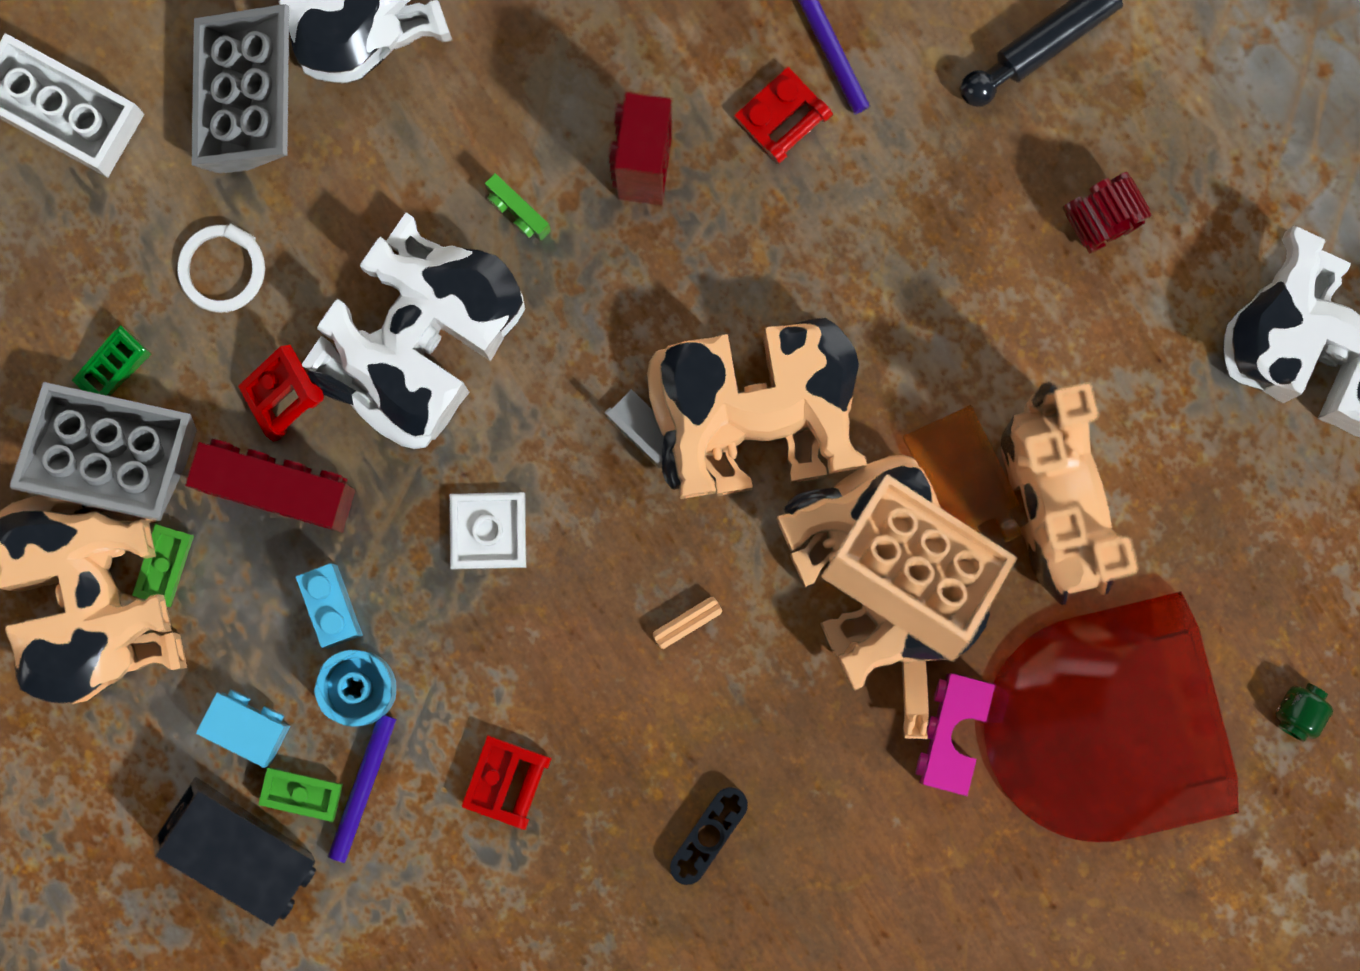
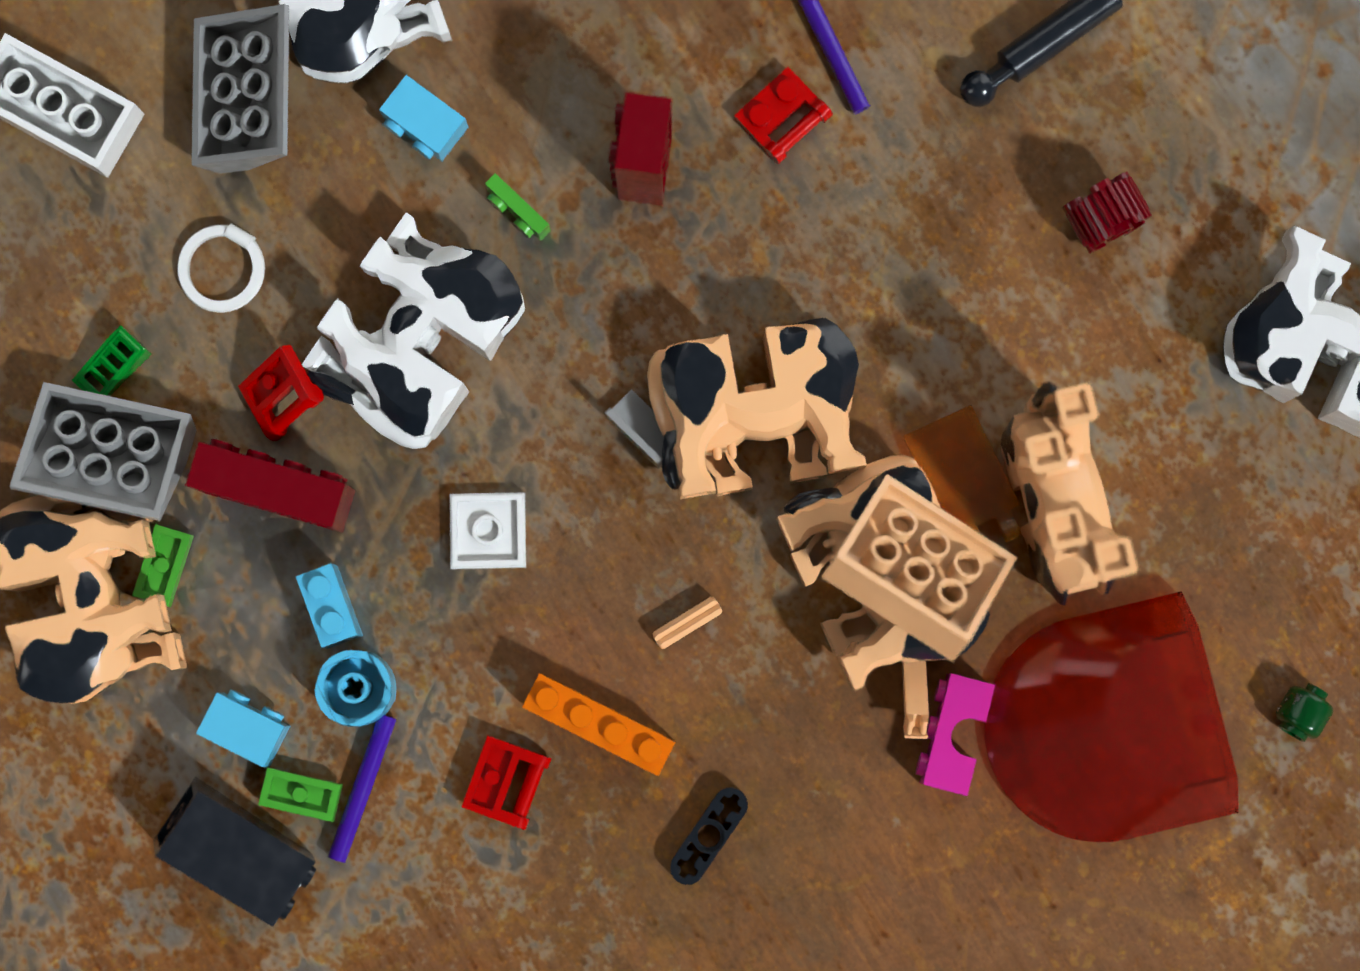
(423, 119): none -> medium azure brick
(598, 724): none -> orange brick

